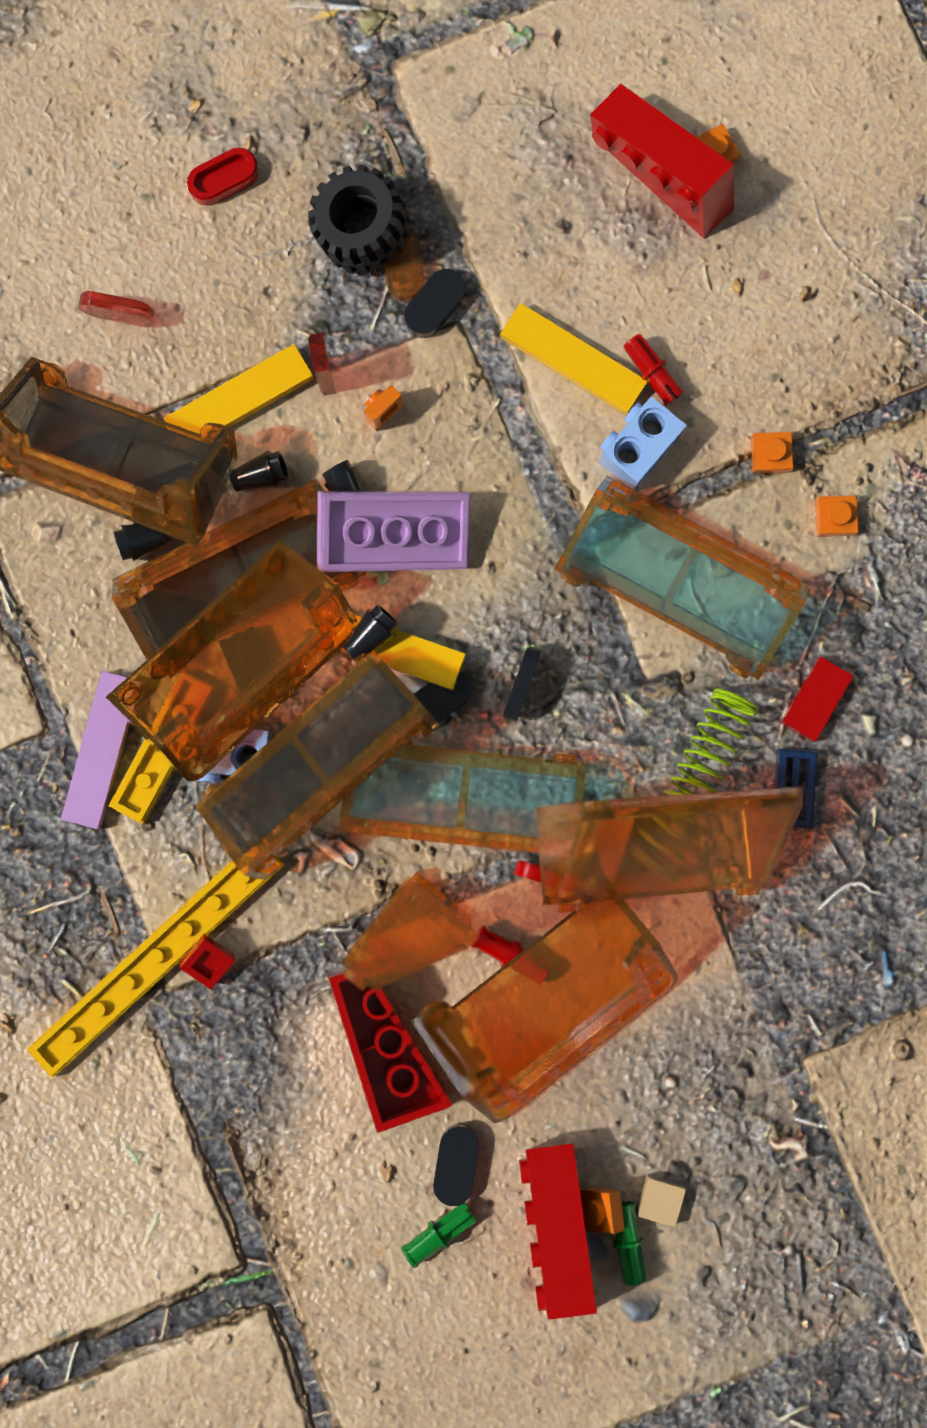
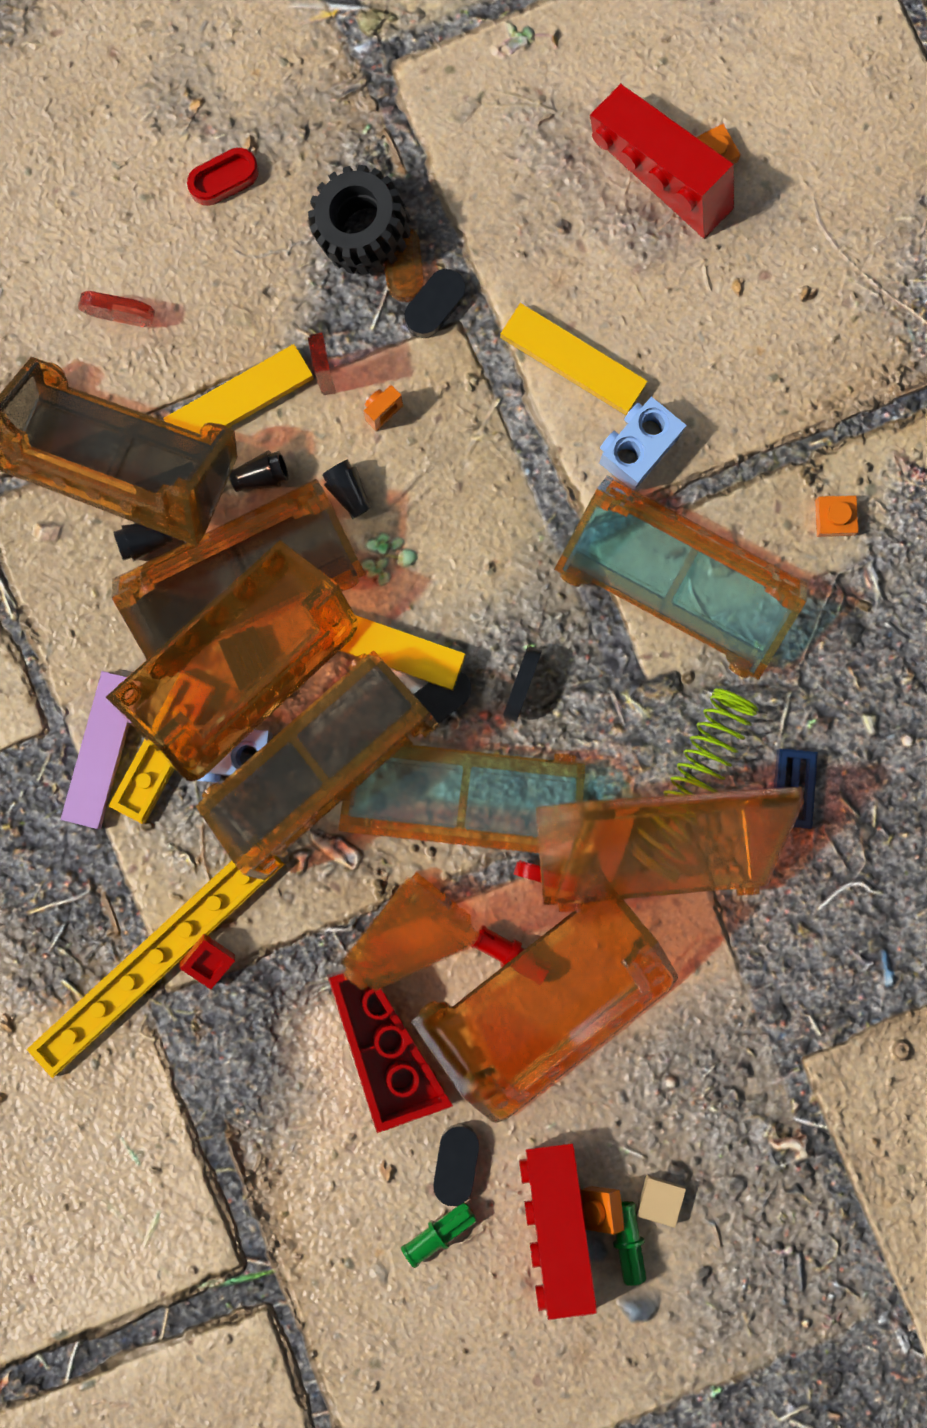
(371, 632): black cone -> none
(392, 530): lavender tile -> none
(652, 369): red axle -> none
(771, 452): orange plate -> none
(816, 699): red tile -> none

